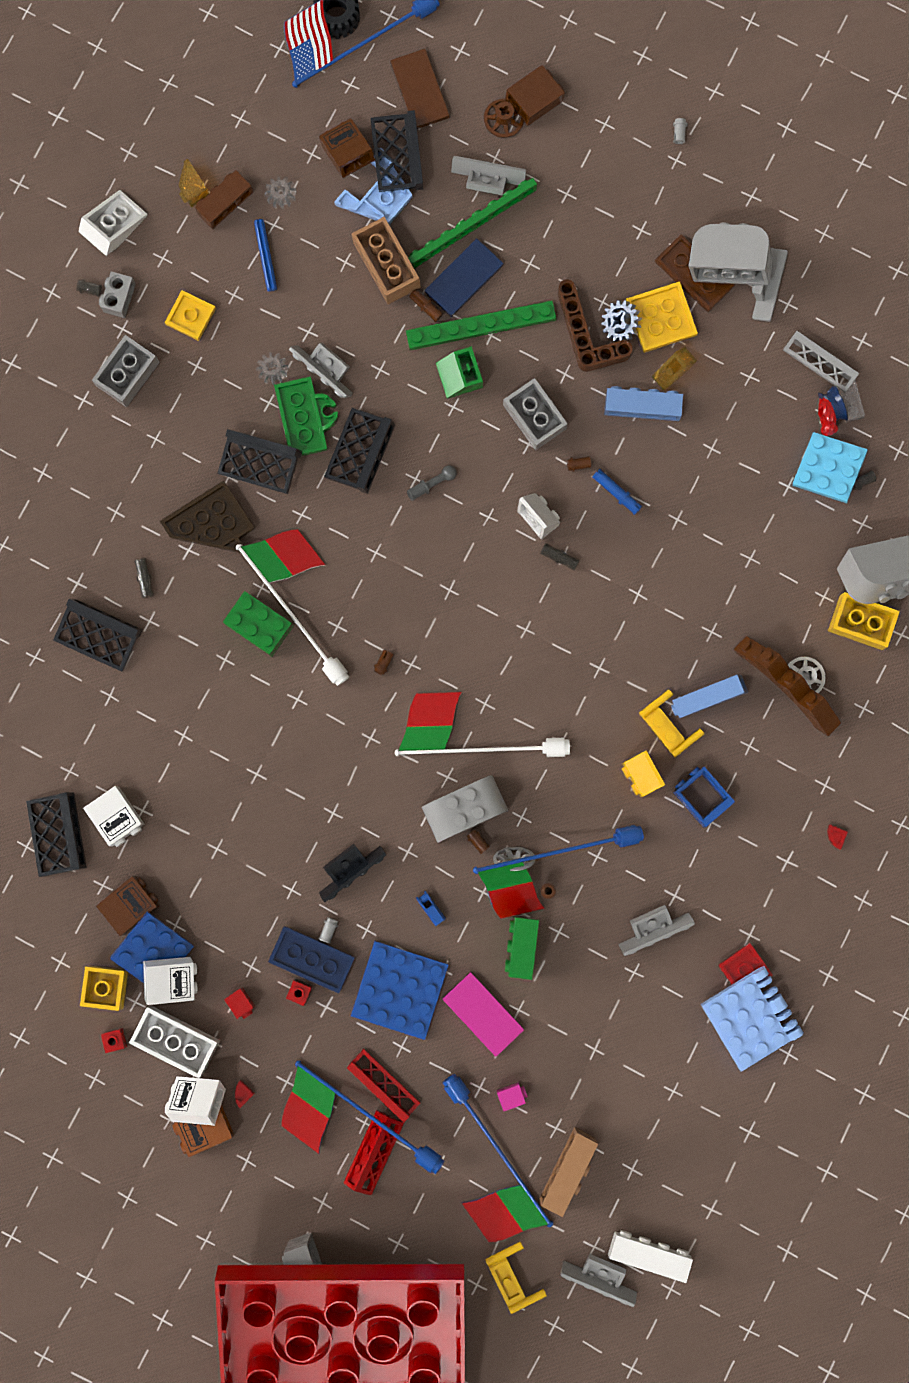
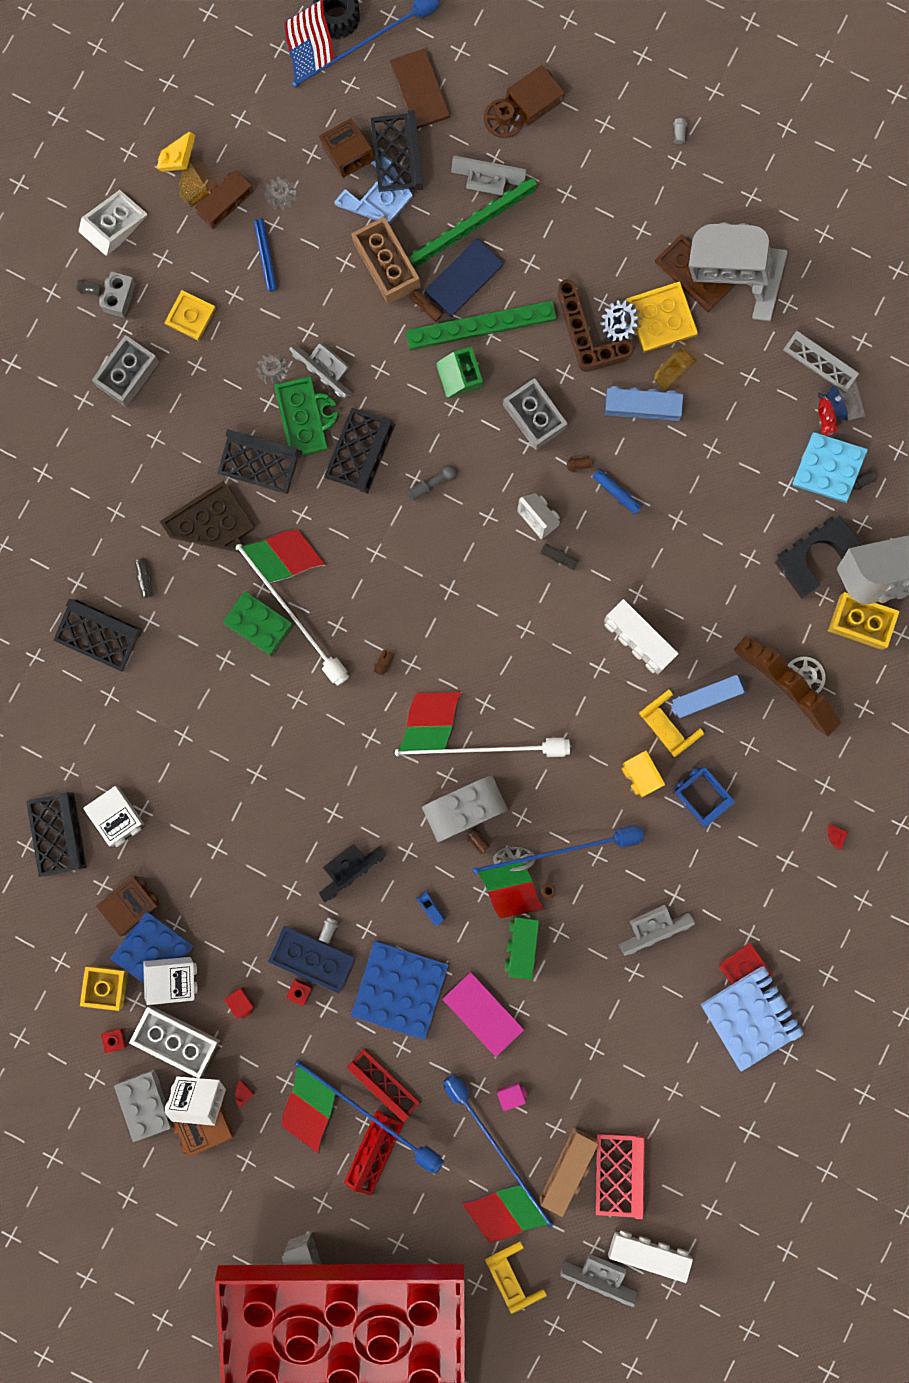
(143, 1105): none -> light grey brick
(177, 154): none -> yellow wing
(637, 1180): none -> coral fence
(640, 637): none -> white brick
(793, 562): none -> black arch

